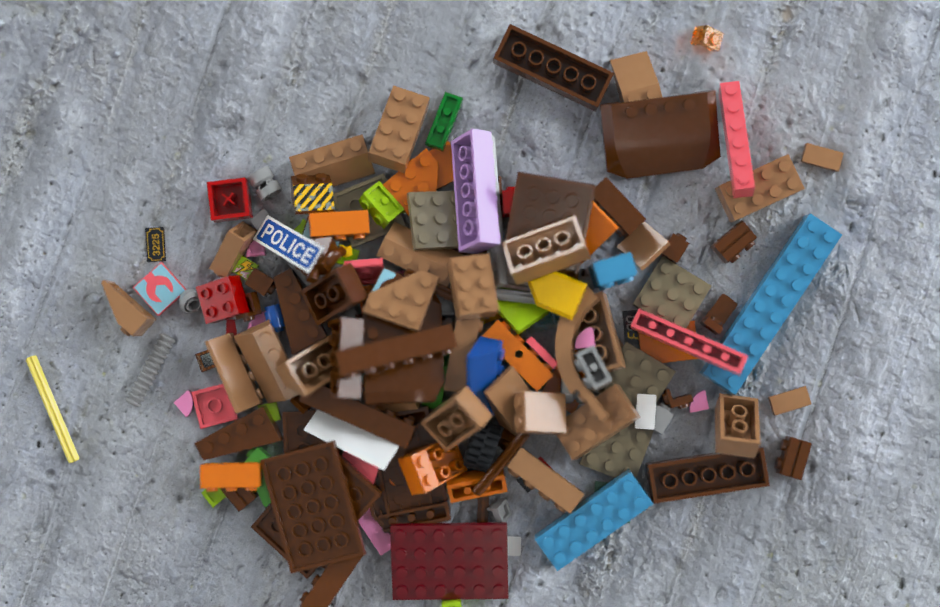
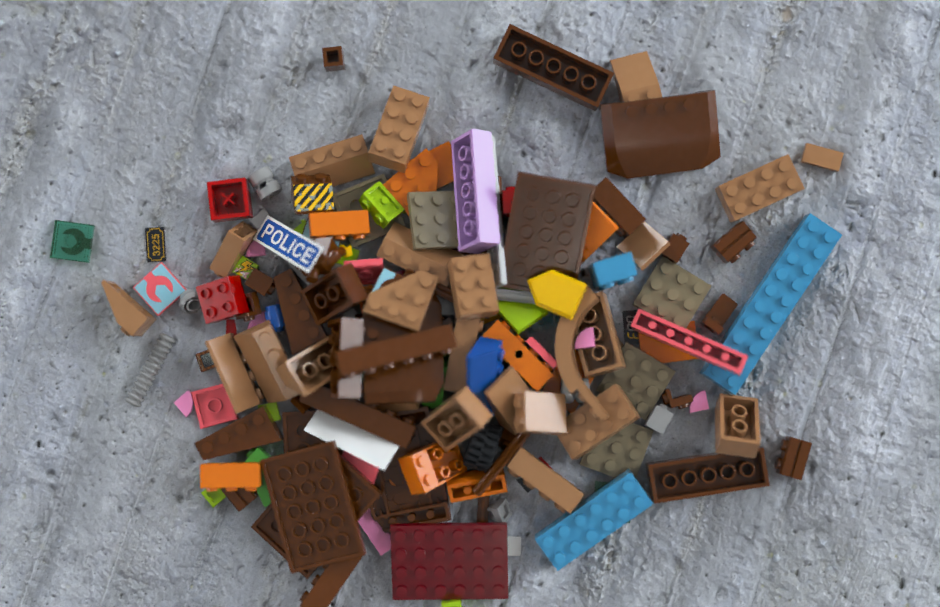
(52, 409): light yellow axle -> none
(72, 241): none -> clear green tile
(333, 58): none -> reddish brown brick
(444, 121): green tile -> none
(545, 250): medium nougat slope -> none
(593, 369): light grey brick -> none
(646, 409): white sticker -> none
(707, 37): clear orange bracket -> none
(736, 139): coral brick -> none
(789, 400): medium nougat tile -> none

